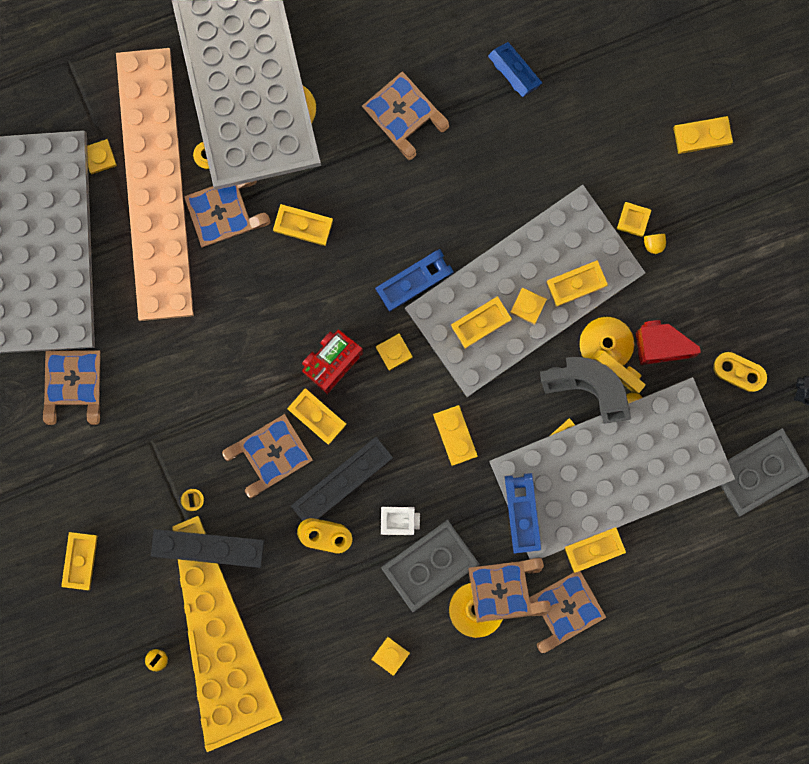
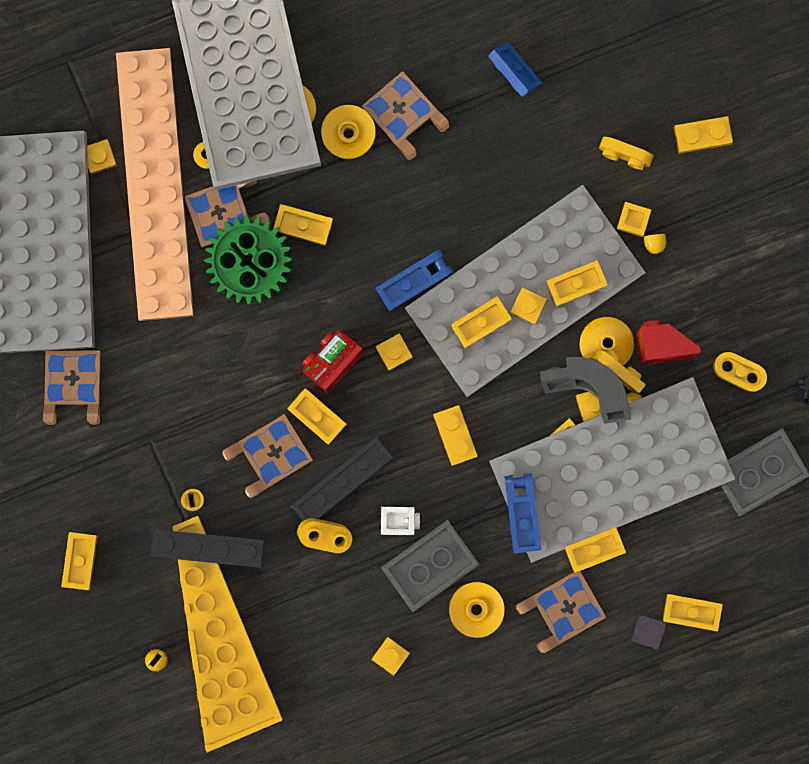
(265, 241): none -> green gear
(346, 118): none -> yellow dish
(502, 591): medium nougat flag -> none
(588, 405): none -> yellow plate
(616, 149): none -> yellow plate
(648, 632): none -> clear purple plate
(692, 612): none -> yellow plate

